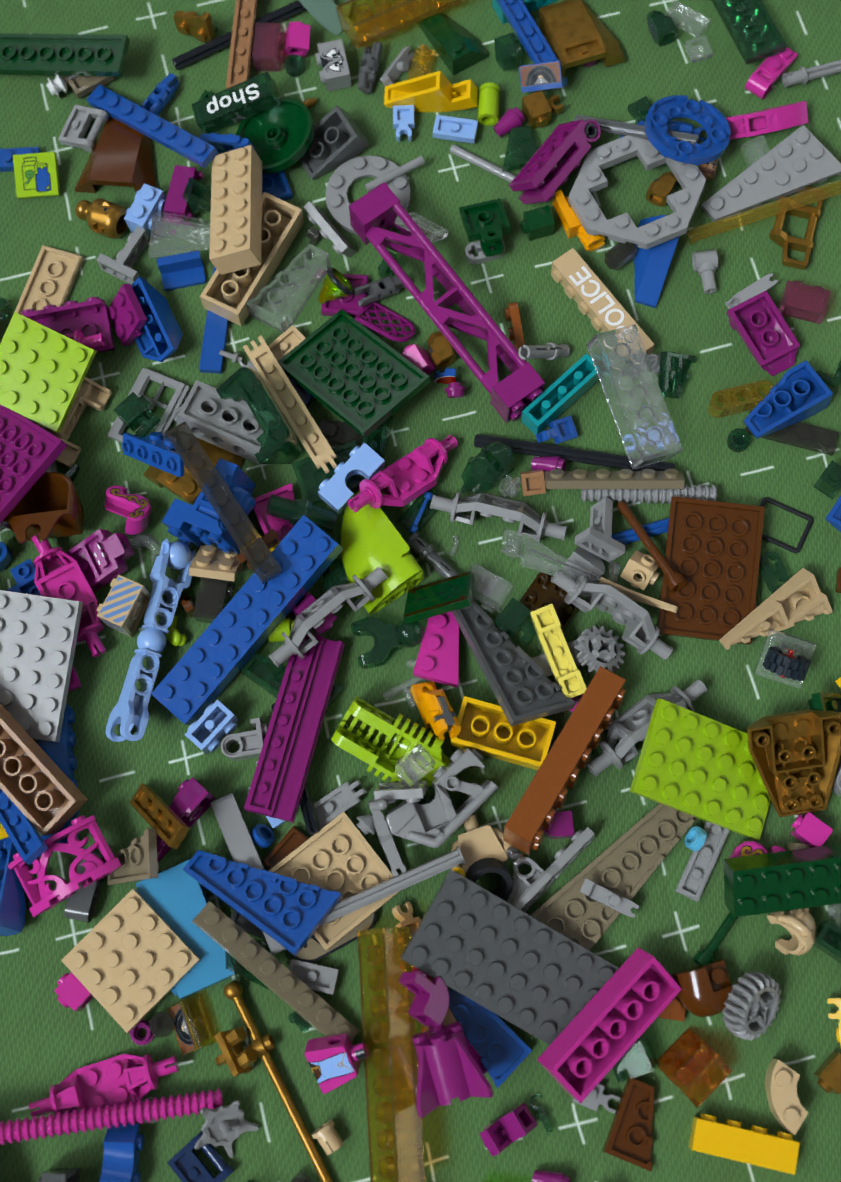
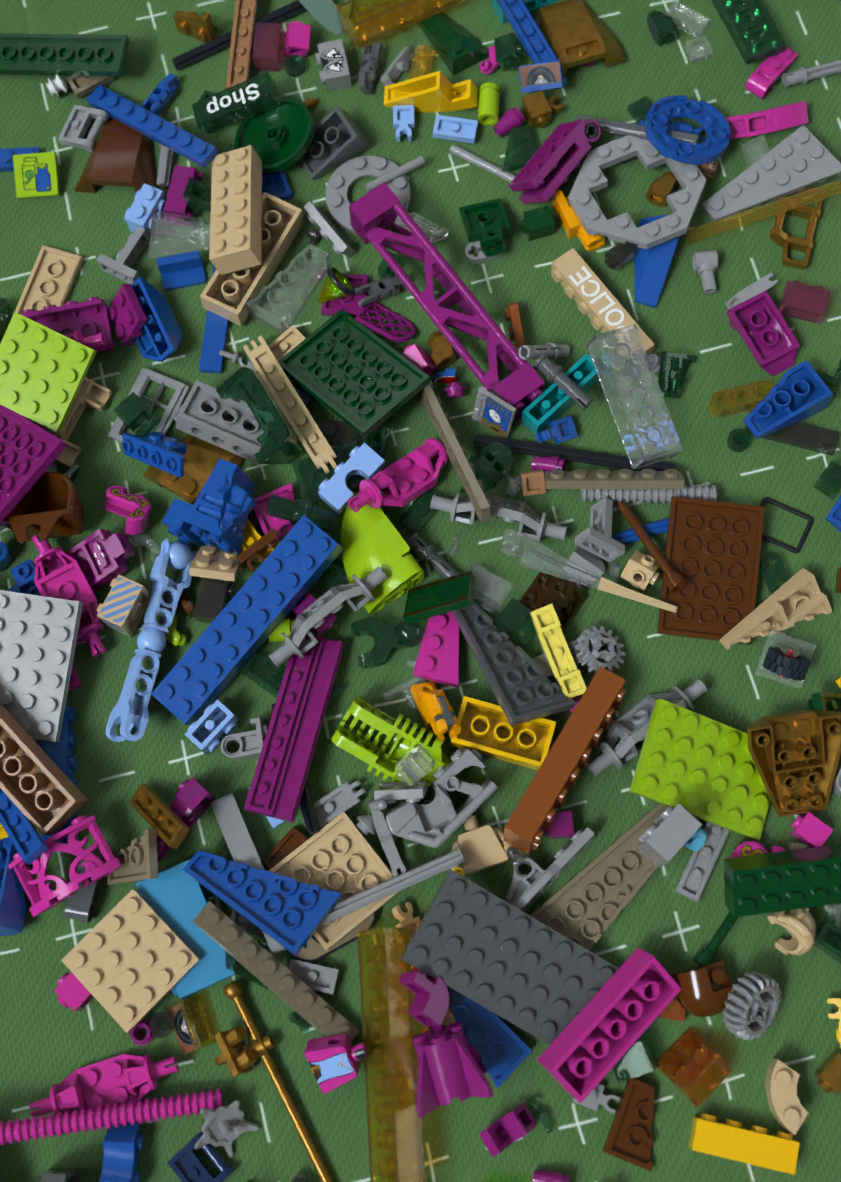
(103, 217): pearl gold piece -> none
(164, 167): none -> light grey axle
(224, 503): clear smoke plate -> none
(225, 143): blue hinge -> none
(262, 835): blue tile -> none
(328, 1137): tan bush -> none
(428, 496): blue hinge -> none
(456, 453): none -> dark tan plate
(489, 865): black tyre -> none
(490, 64): none -> dark pink arm
(493, 412): none -> piece
(555, 375): none -> dark grey pin
(608, 898): light grey piece -> none
(639, 626): light grey plate -> none
(671, 833): none -> light grey brick

